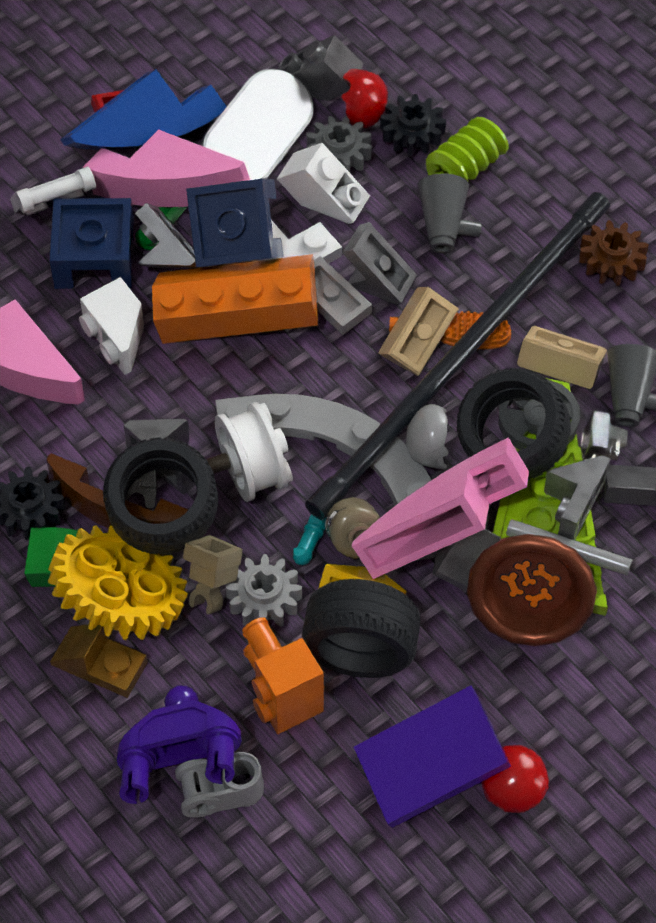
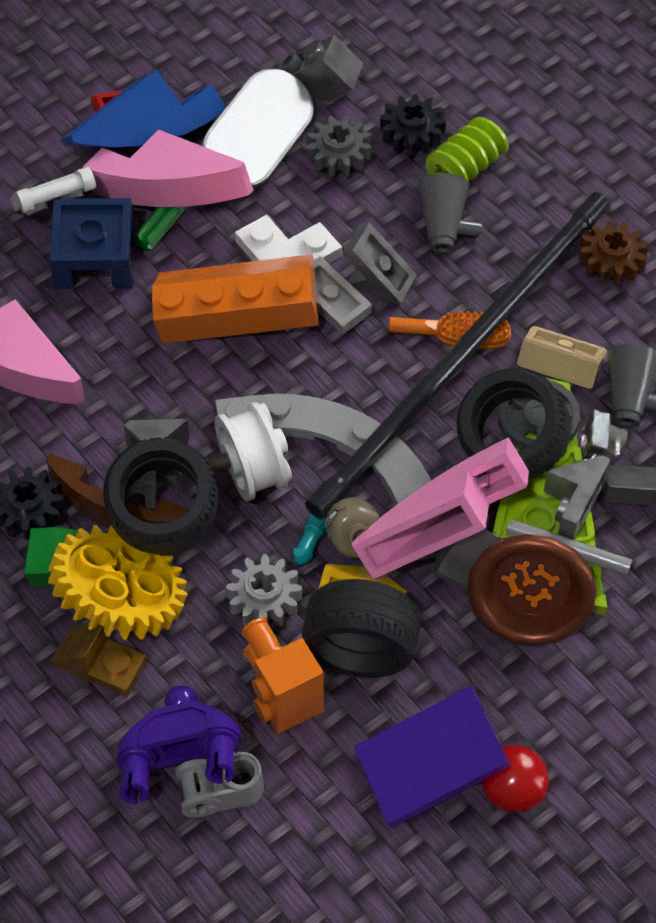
(115, 320): white slope -> none
(172, 249): flat silver slope -> none
(212, 566): dark tan piece -> none
(233, 222): dark blue panel -> none
(323, 184): white slope -> none
(365, 98): red hair -> none
(418, 330): tan slope -> none
(427, 436): light grey hair -> none

